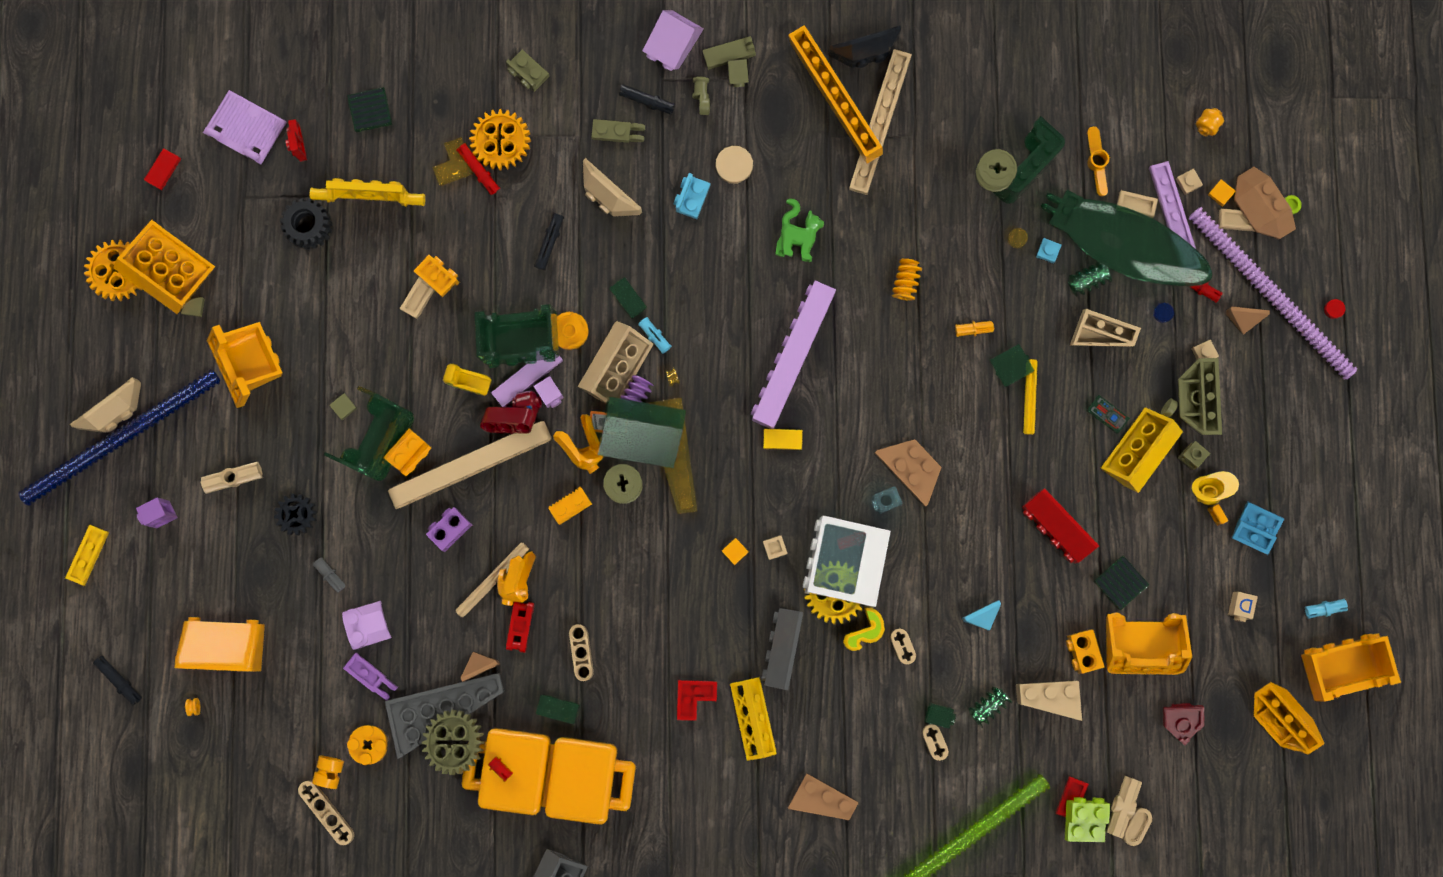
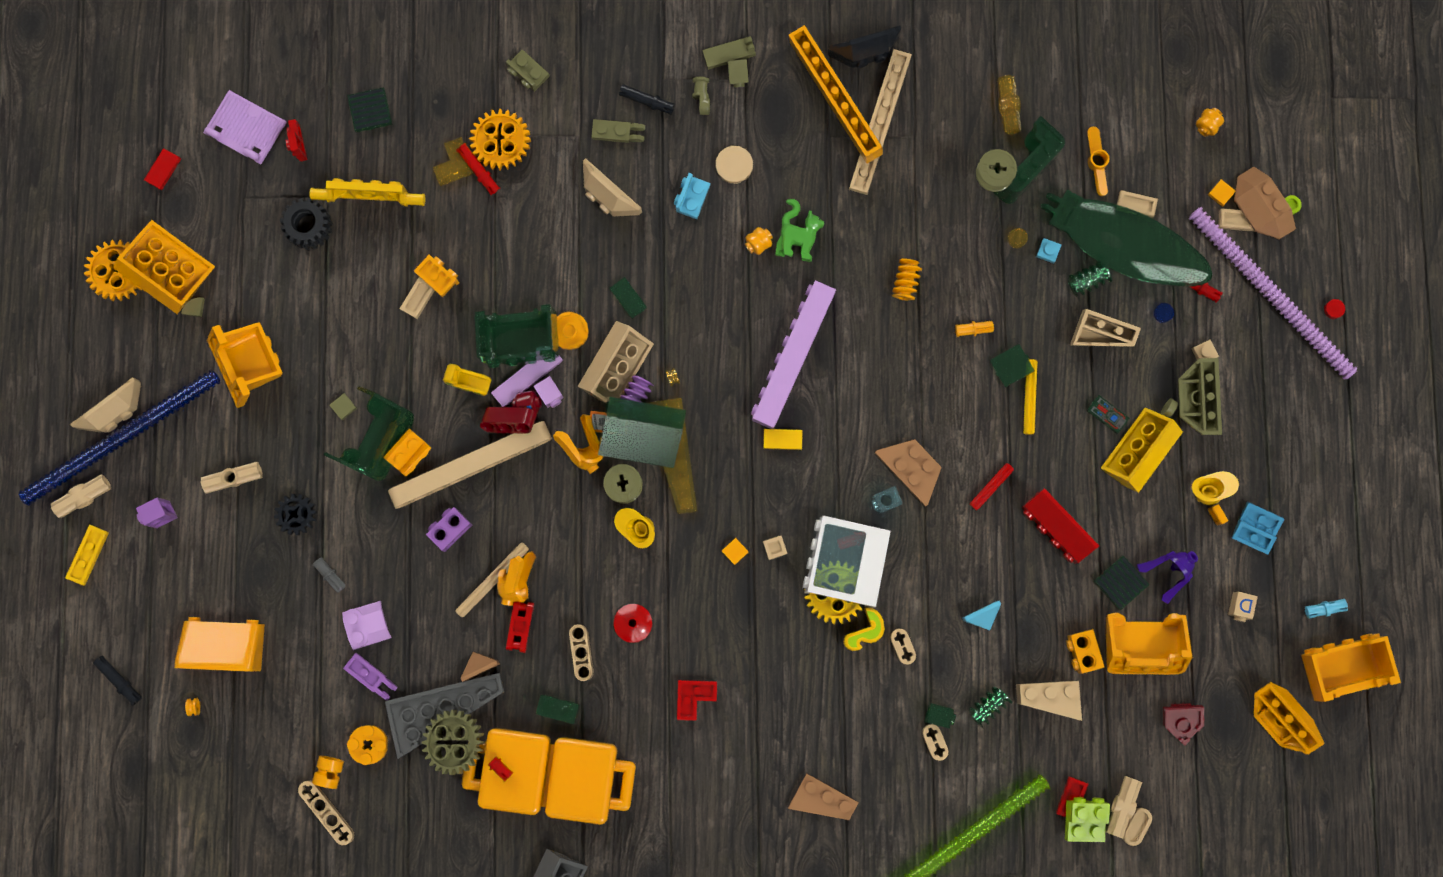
(80, 496): none -> tan piece
(556, 222): black pin -> none
(570, 505): light orange brick -> none
(635, 527): none -> yellow piece
(642, 627): none -> red dish
(662, 345): medium azure pin -> none
(672, 39): lavender slope -> none
(756, 718): yellow fence -> none
(758, 241): none -> light orange piece
(783, 648): dark grey slope -> none
(992, 486): none -> red axle
(1009, 104): none -> clear yellow piece
(1170, 200): lavender tile -> none
(1181, 562): none -> dark purple piece
(1189, 181): tan plate -> none
(1193, 455): olive brick -> none
(1246, 318): medium nougat slope -> none

